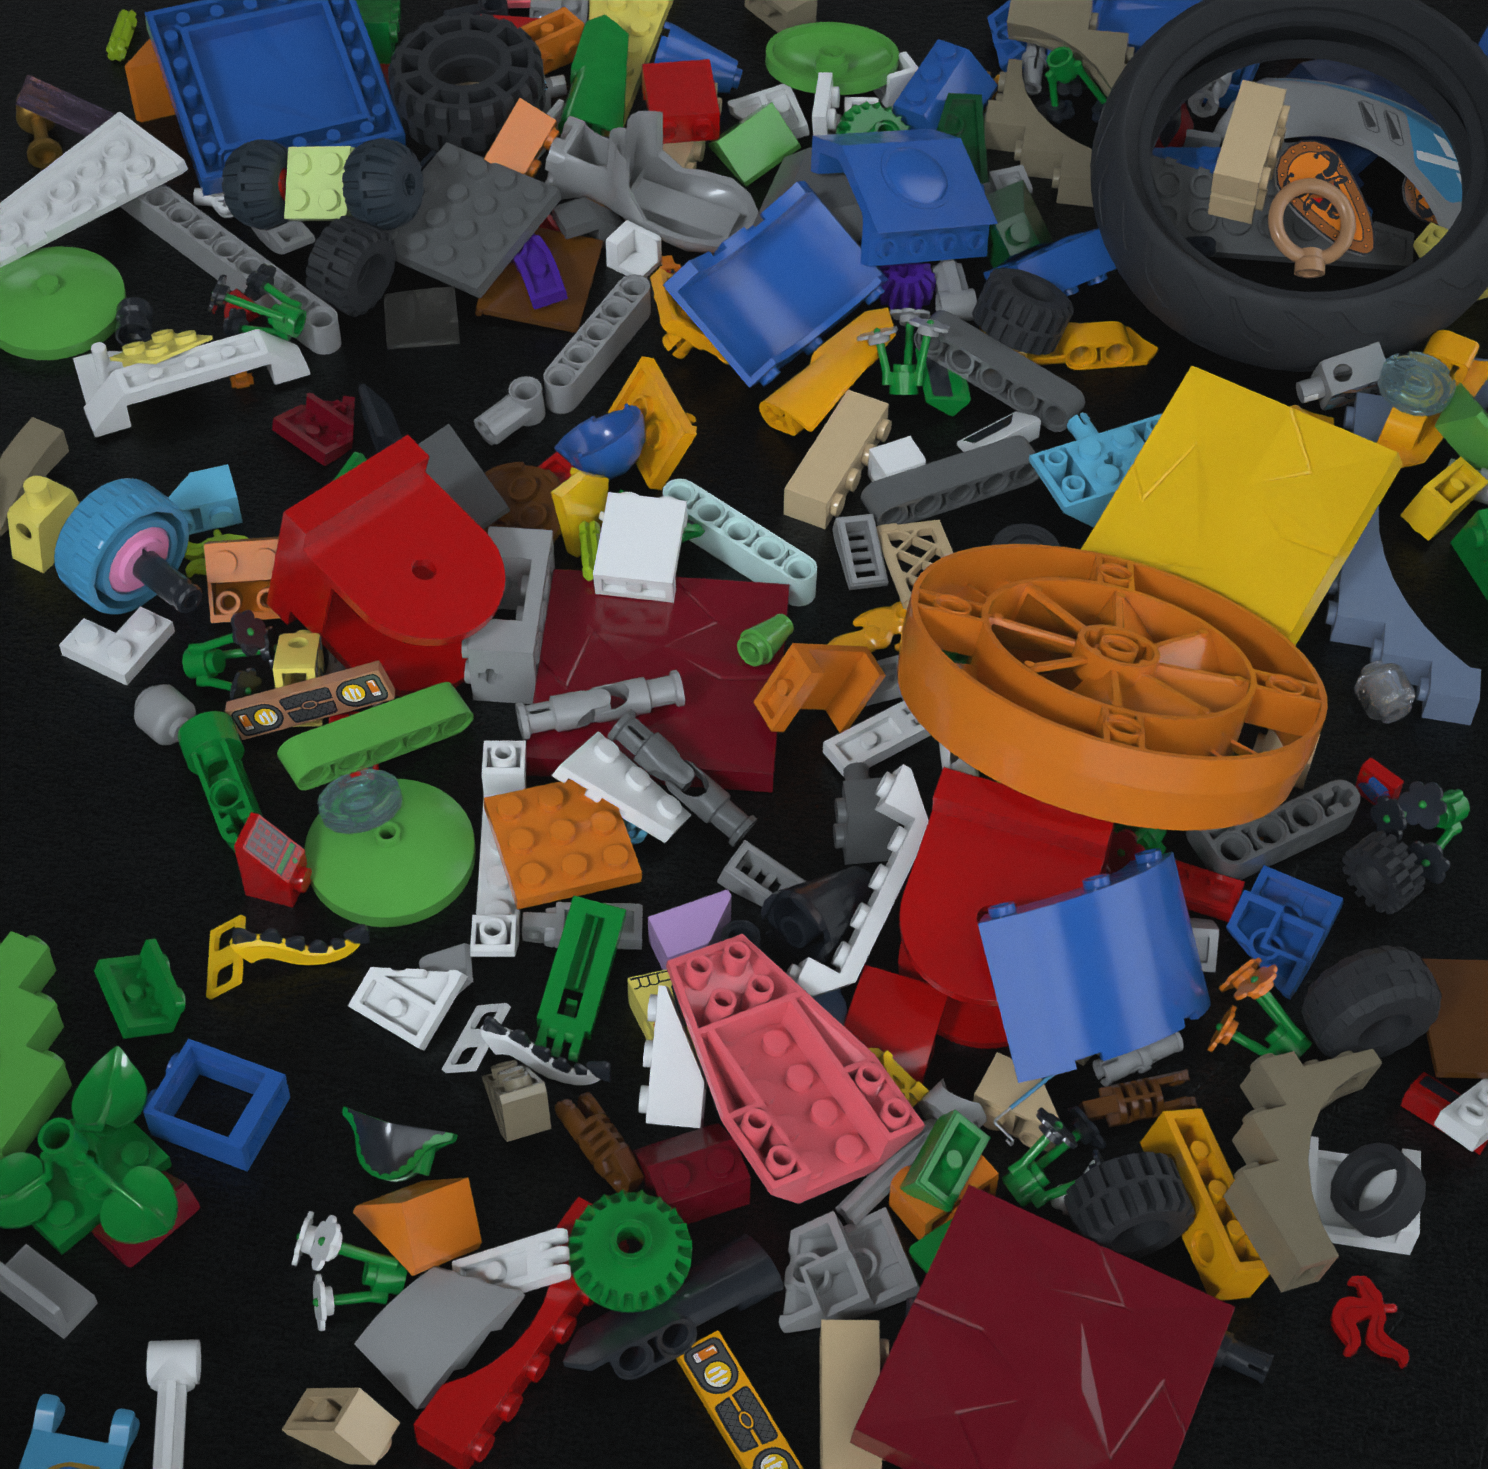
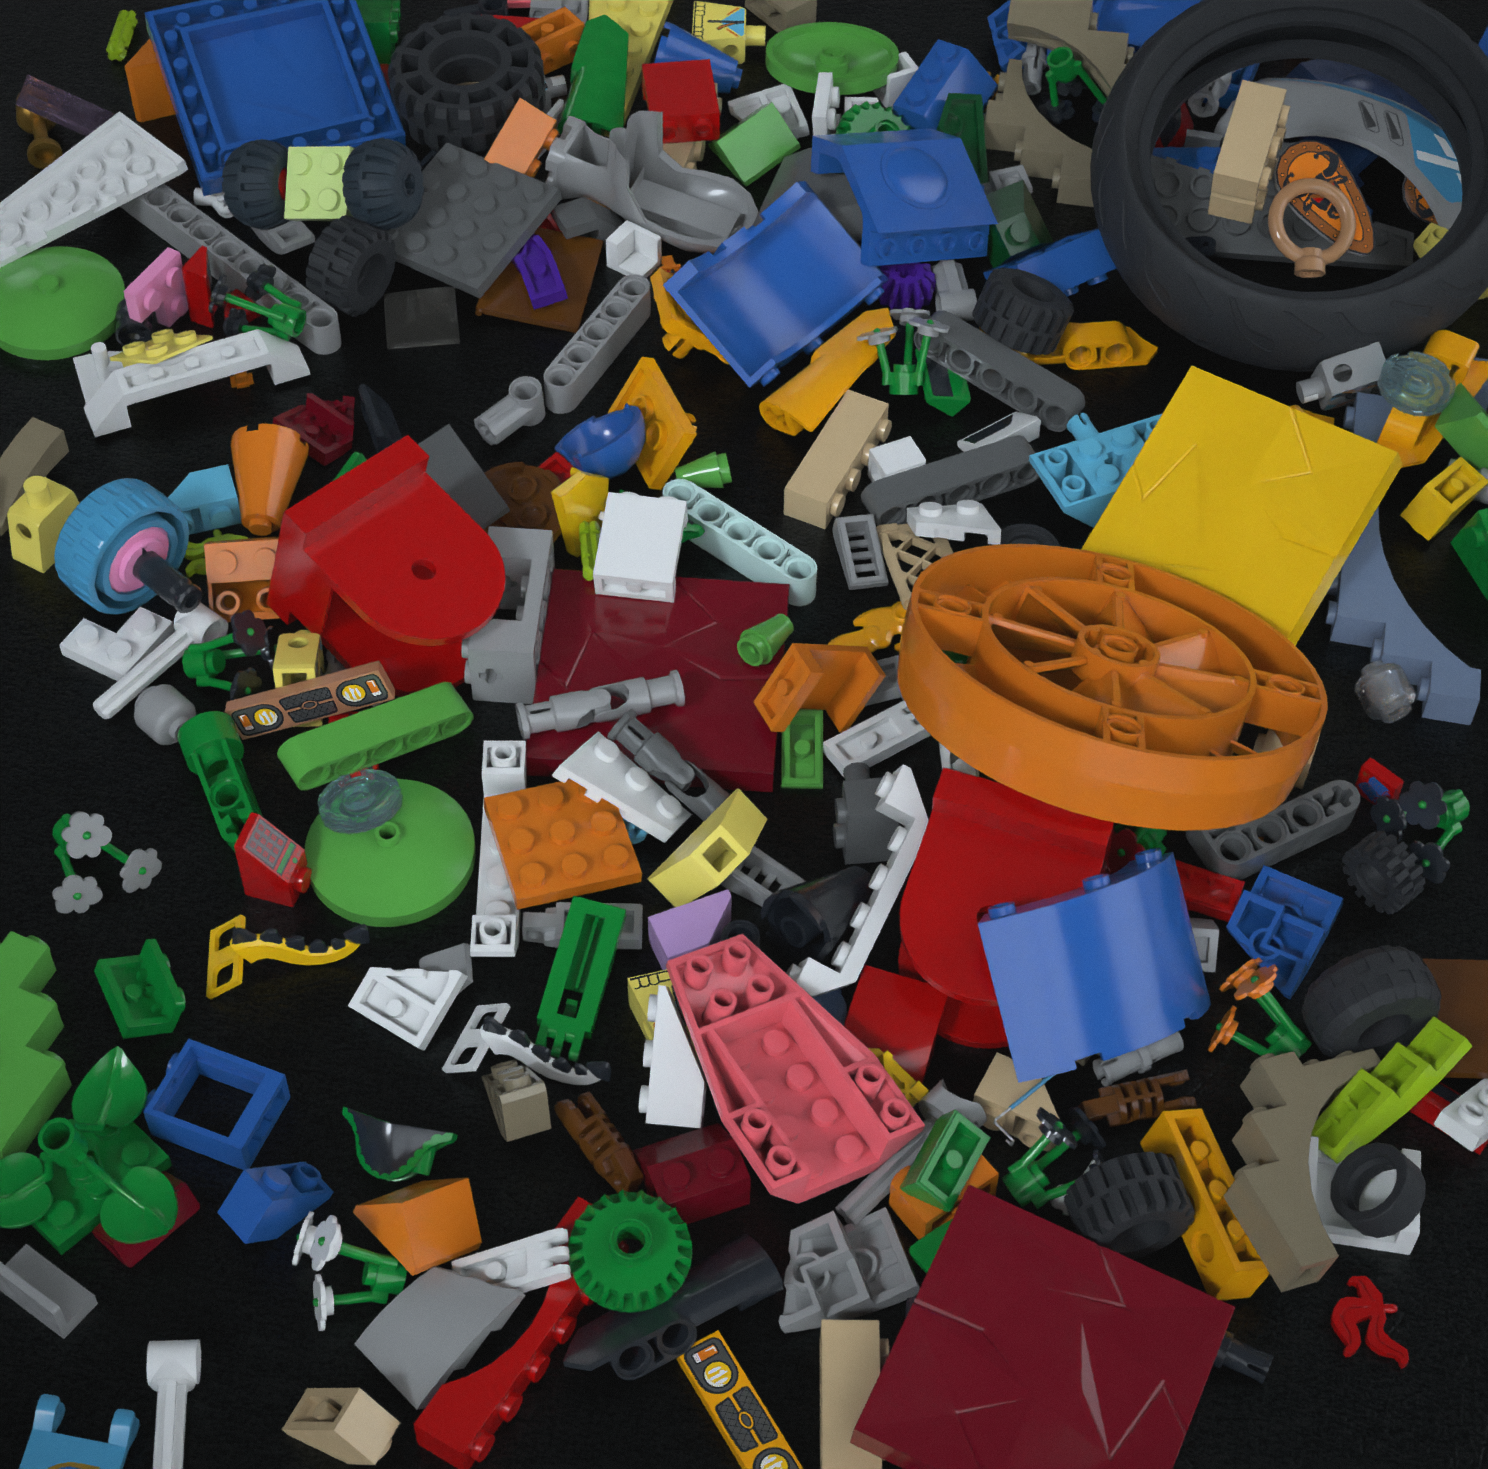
(87, 835): none -> light grey plant
(159, 290): none -> bright pink plate
(190, 628): none -> white axle
(199, 287): none -> red slope
(266, 474): none -> orange cone
(273, 1200): none -> blue slope
(707, 471): none -> bright green cone
(710, 851): none -> light yellow slope
(726, 28): none -> light yellow torso
(803, 751): none -> bright green slope
(953, 521): none -> white wing
(1396, 1085): none -> lime slope

